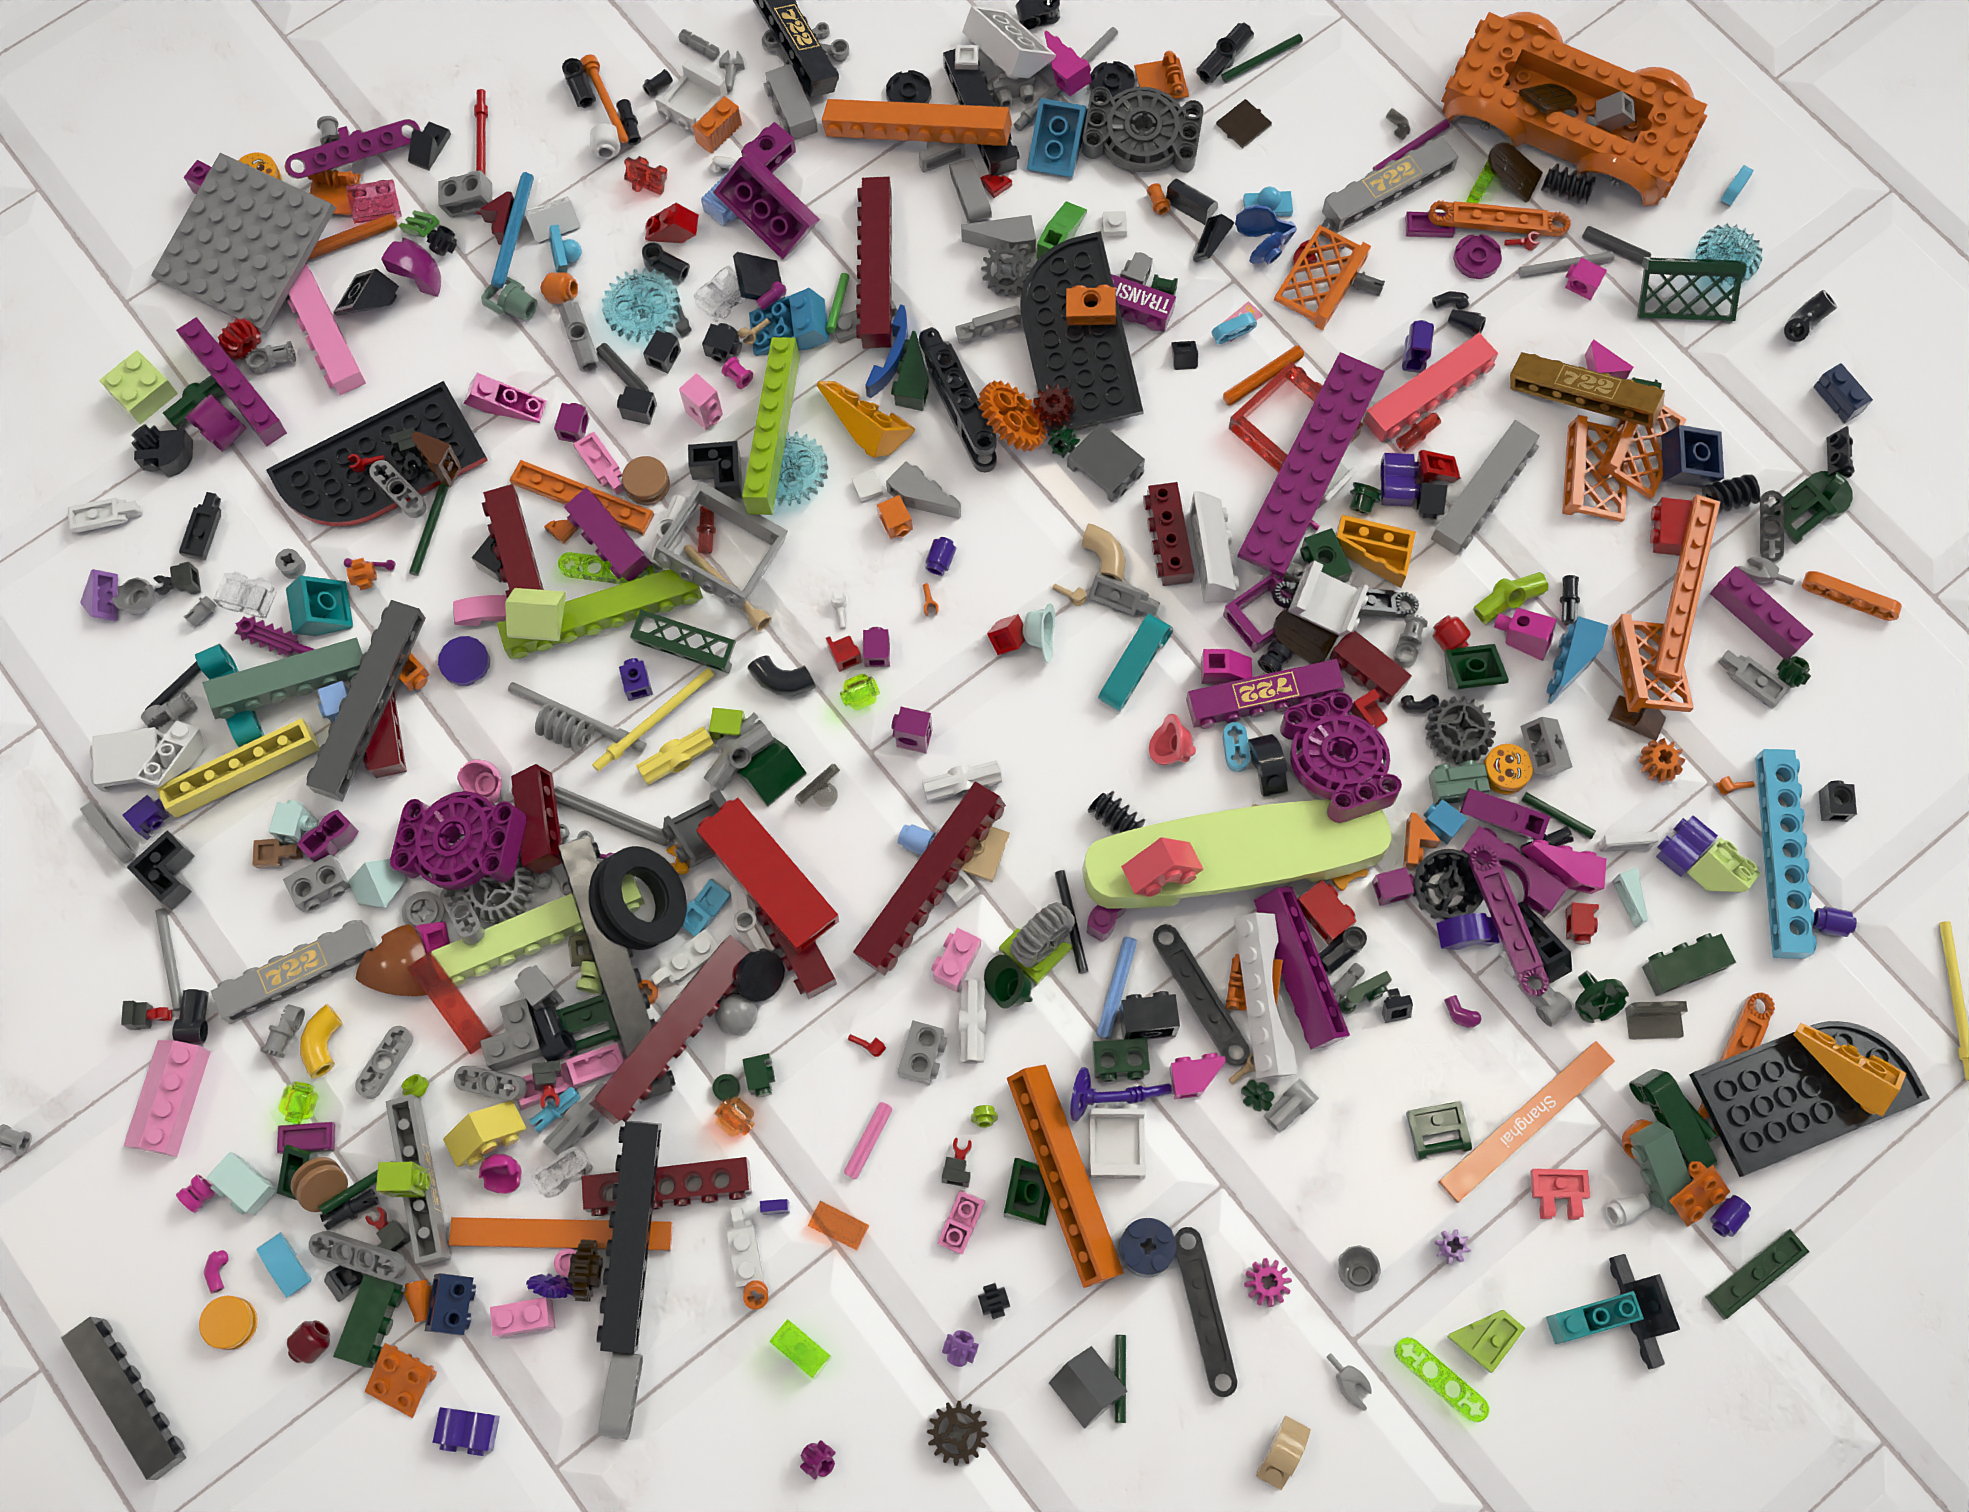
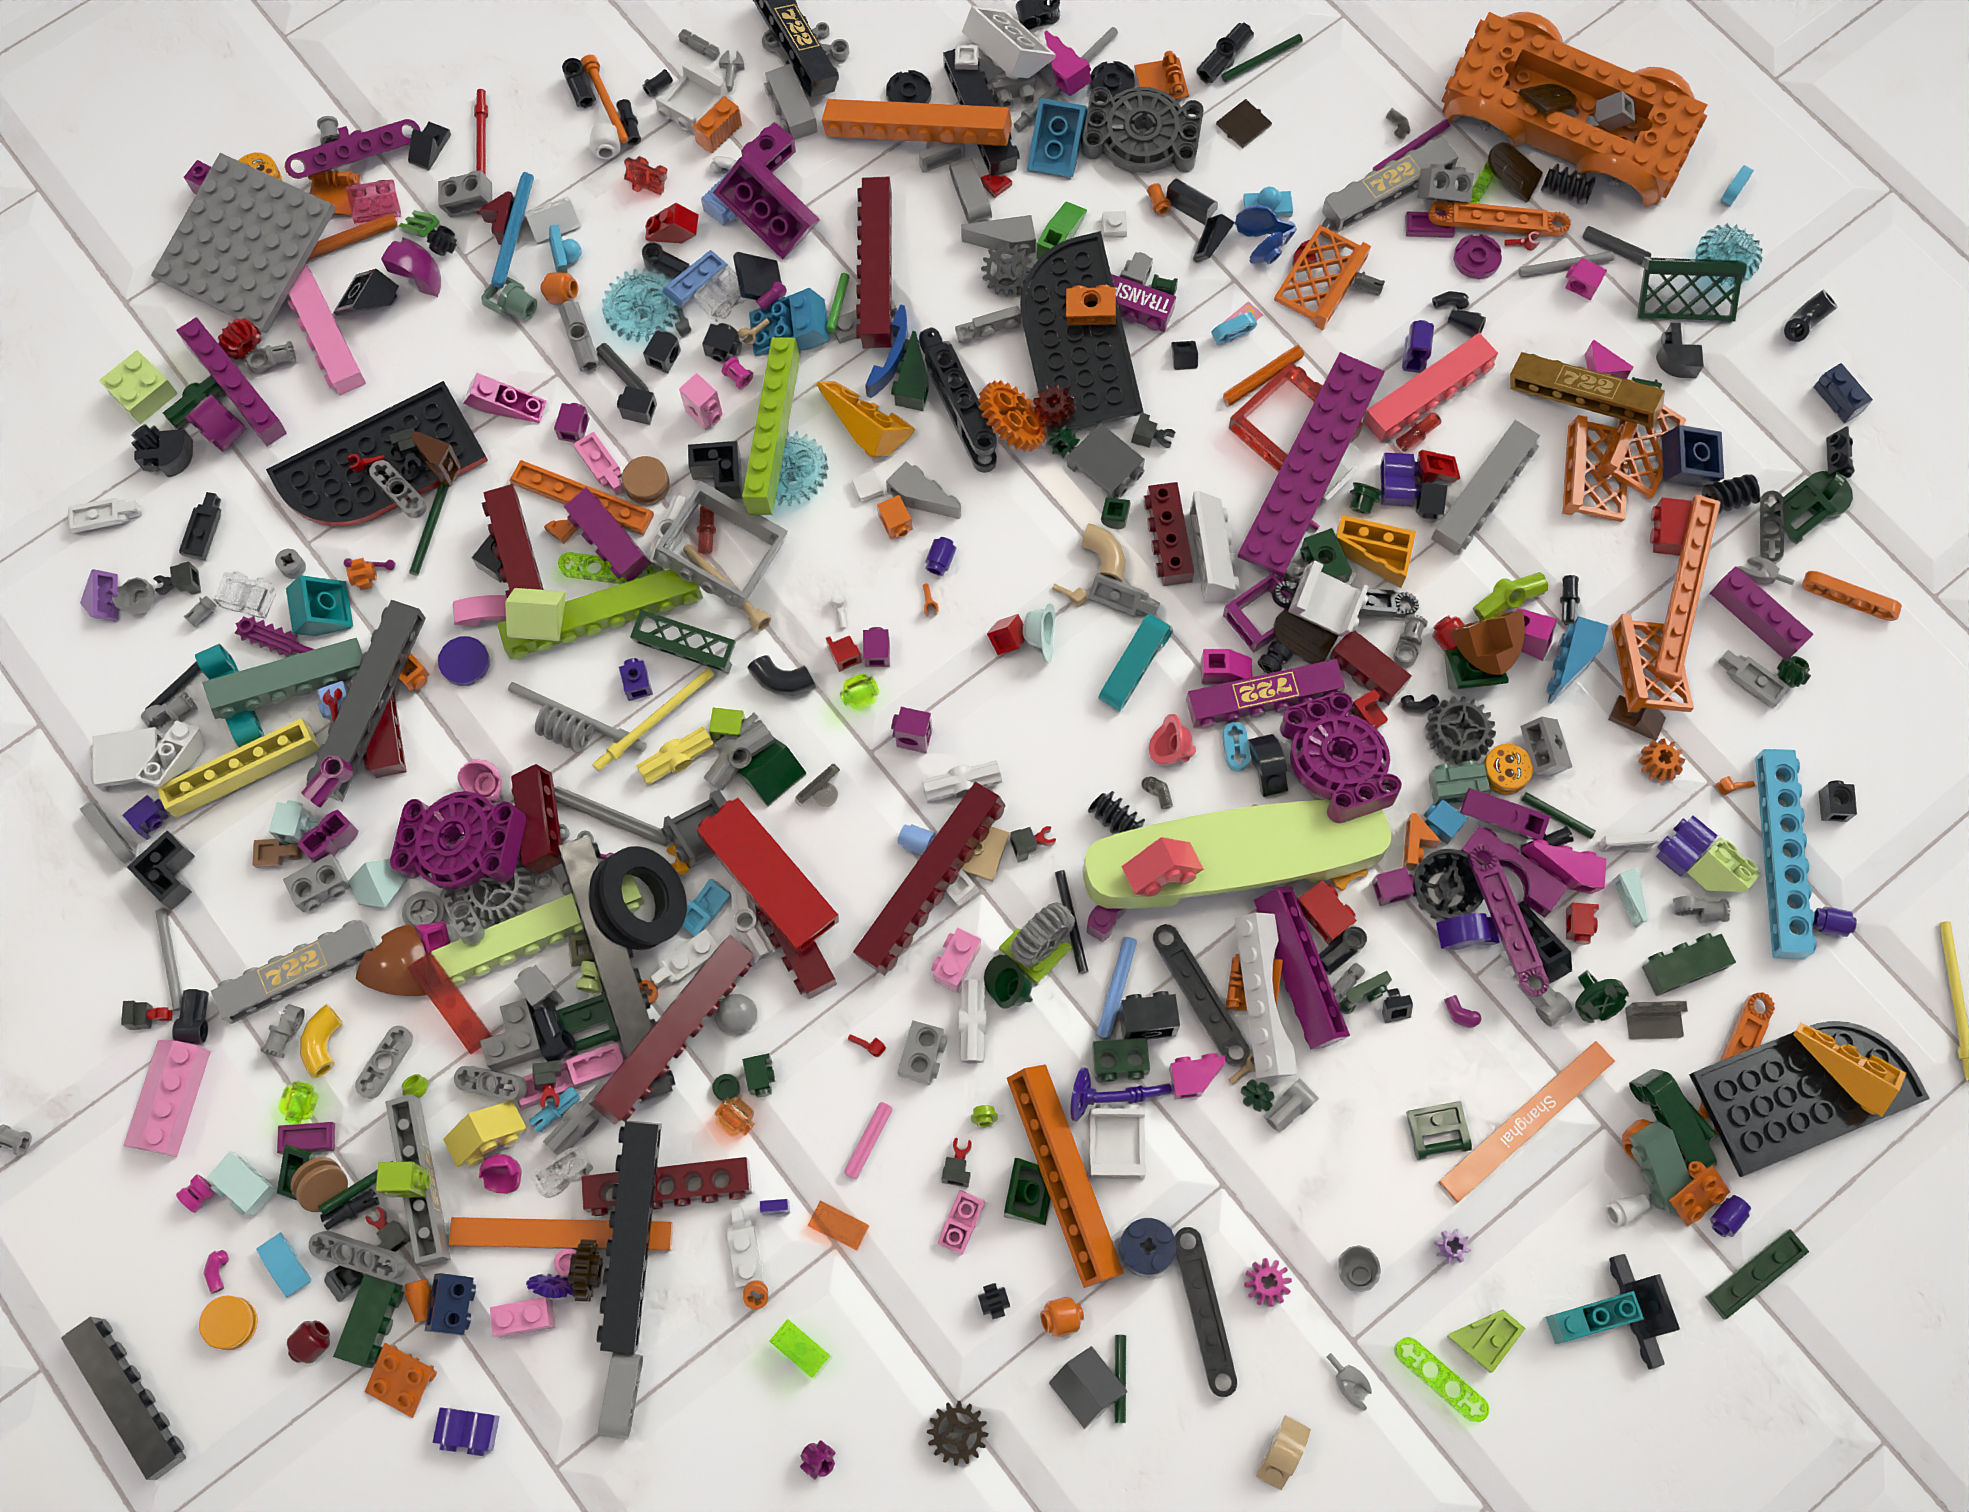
(324, 782): none -> magenta piece
(332, 702): none -> red hand
(693, 278): none -> medium blue tile
(759, 975): black tile -> none
(960, 1348): medium lavender gear -> none
(1024, 841): none -> pearl dark grey piece
(1061, 1317): none -> orange head
(1115, 513): none -> dark green brick
(1146, 431): none -> pearl dark grey piece
(1159, 789): none -> clear smoke arm
(1445, 186): none -> light grey brick
(1492, 643): none -> dark orange brick
(1560, 1184): coral plate -> none
(1678, 358): none -> black brick
(1704, 910): none -> light grey connector

